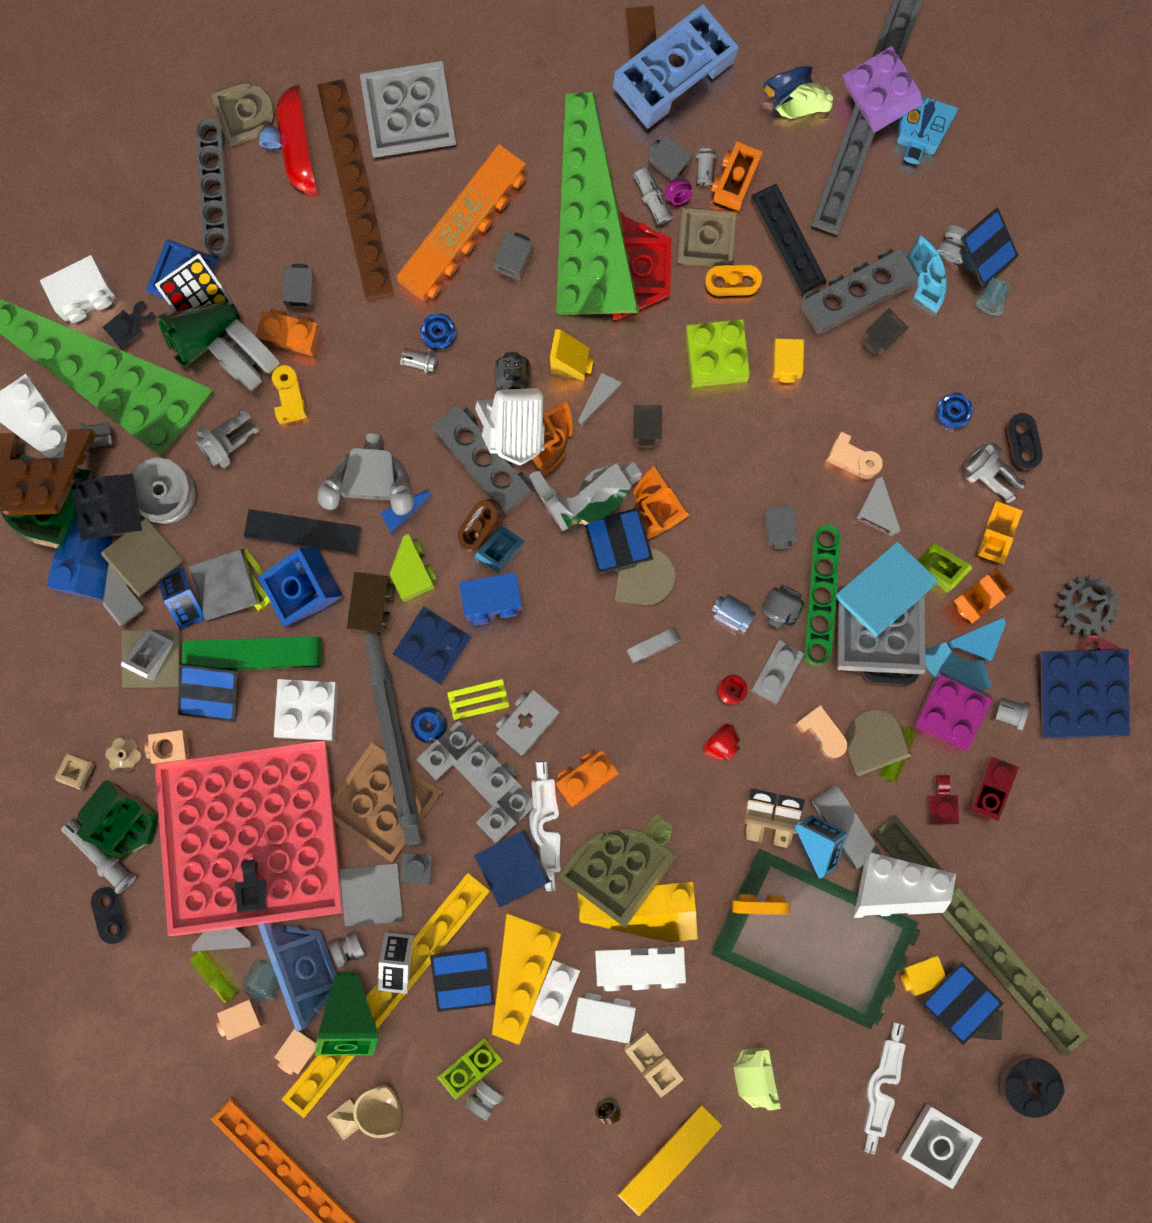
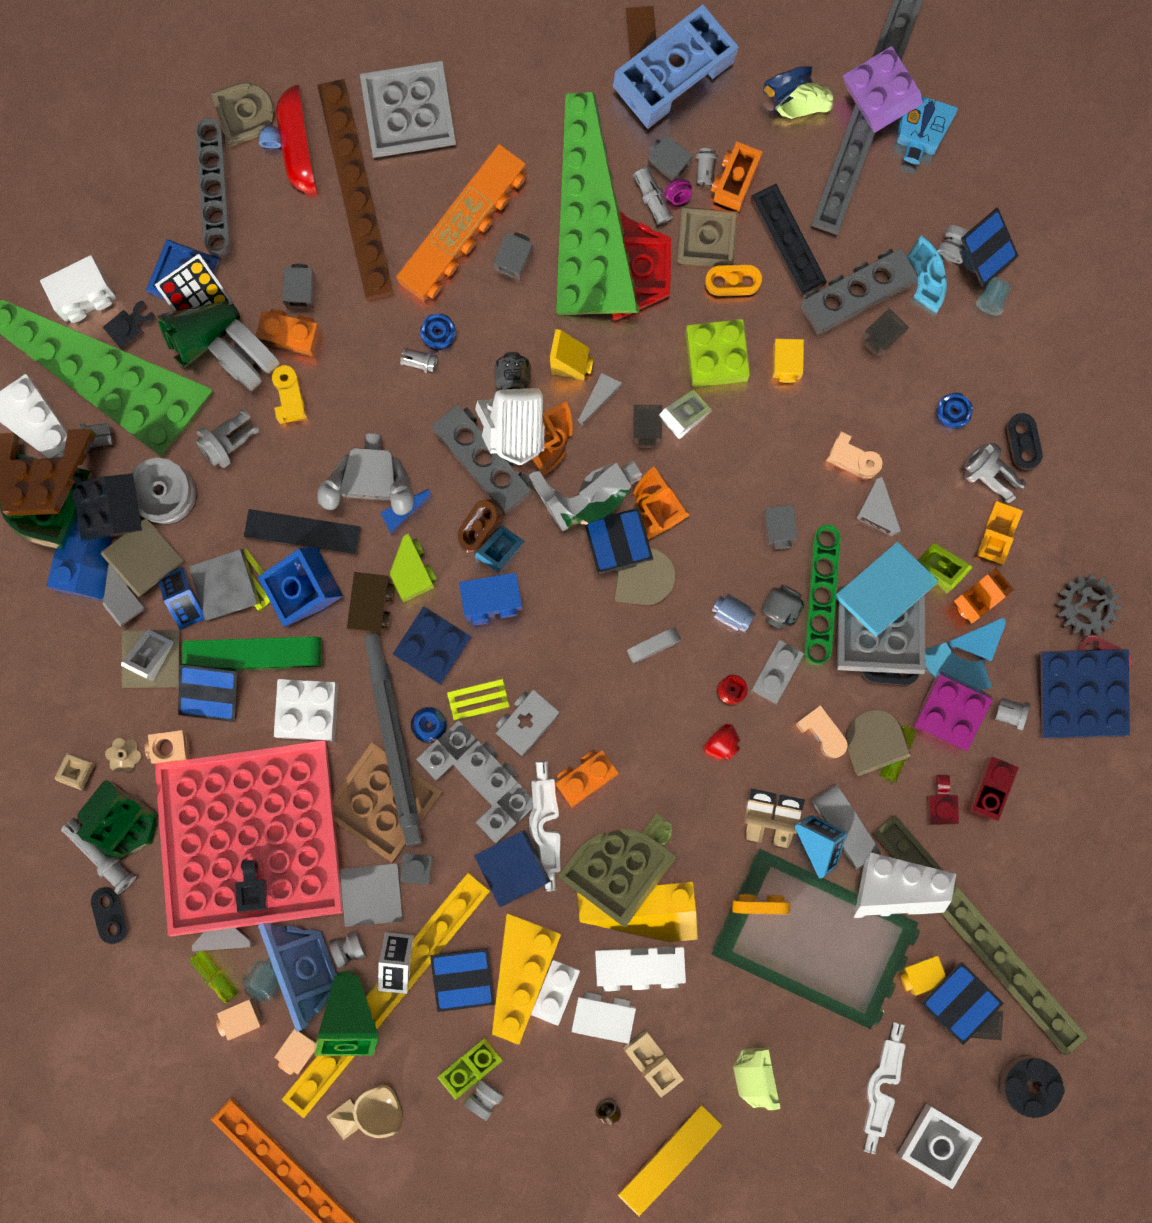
(685, 413): none -> white slope

